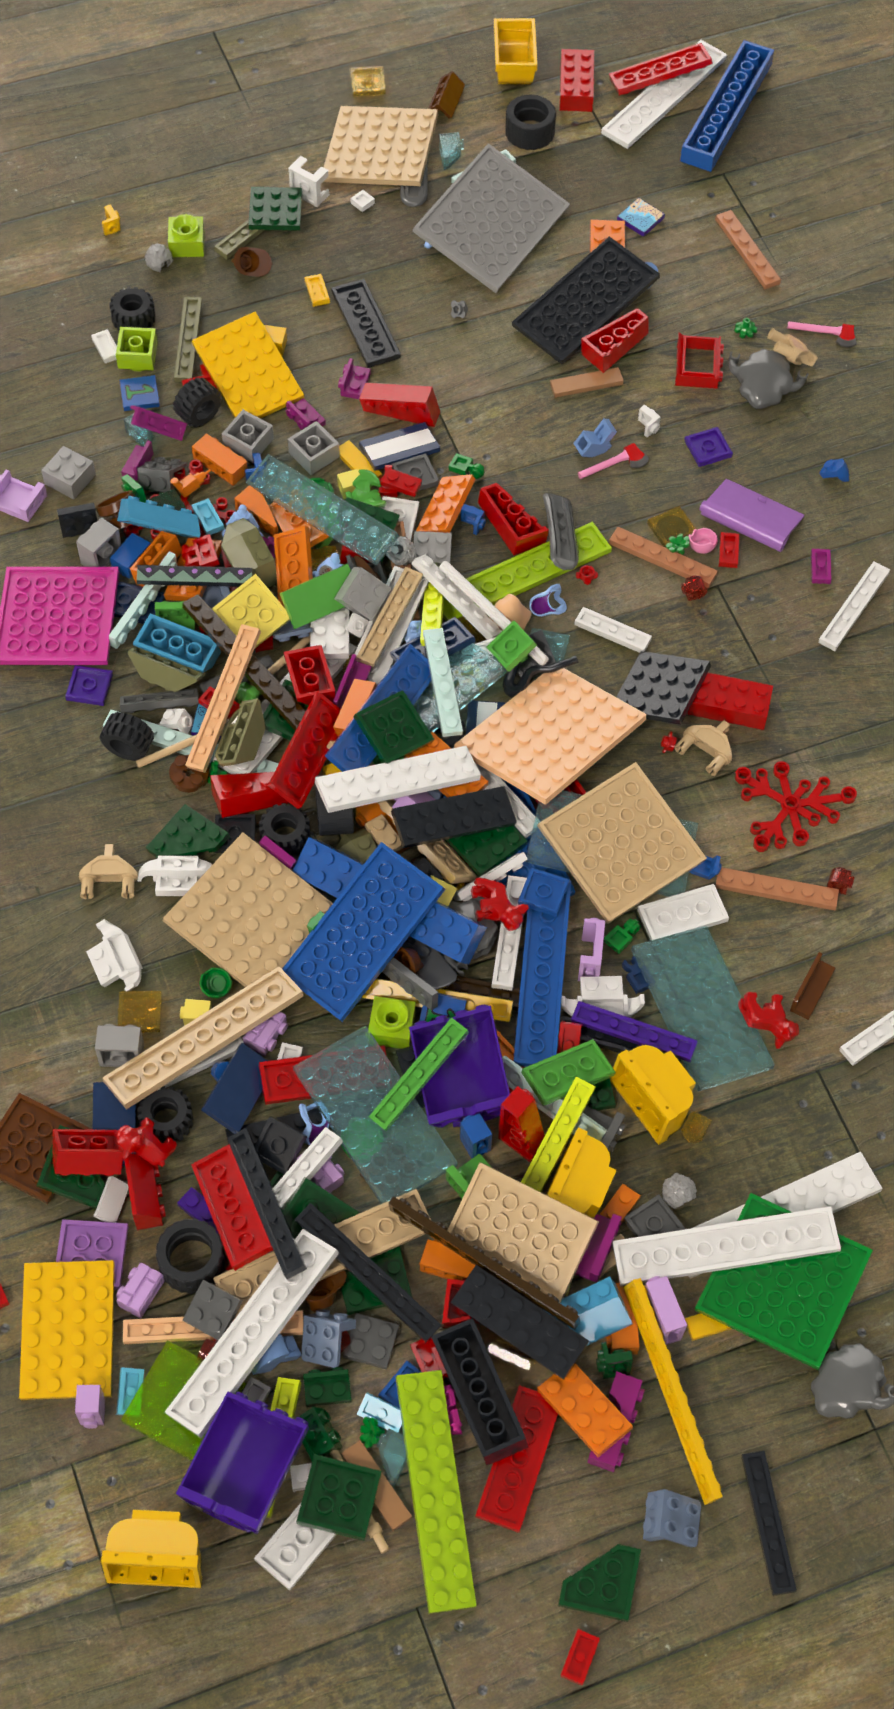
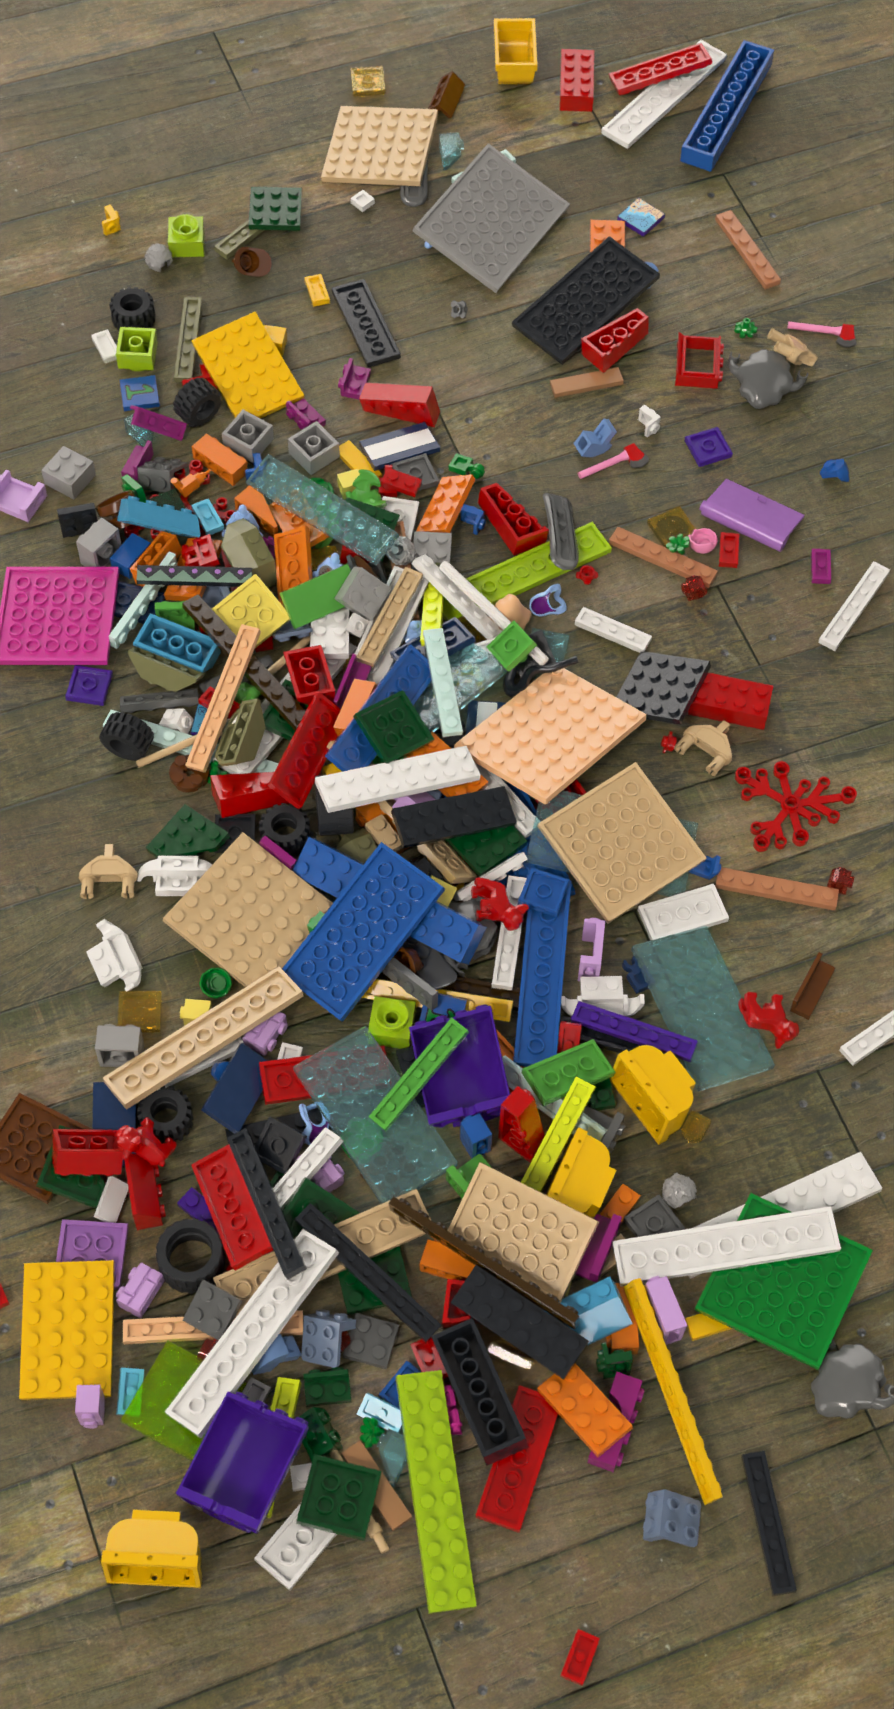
(308, 182): white panel -> none
(324, 1291): reddish brown piece -> none
(530, 108): black tyre -> none
(604, 1584): dark green plate -> none
(620, 938): green plate -> none

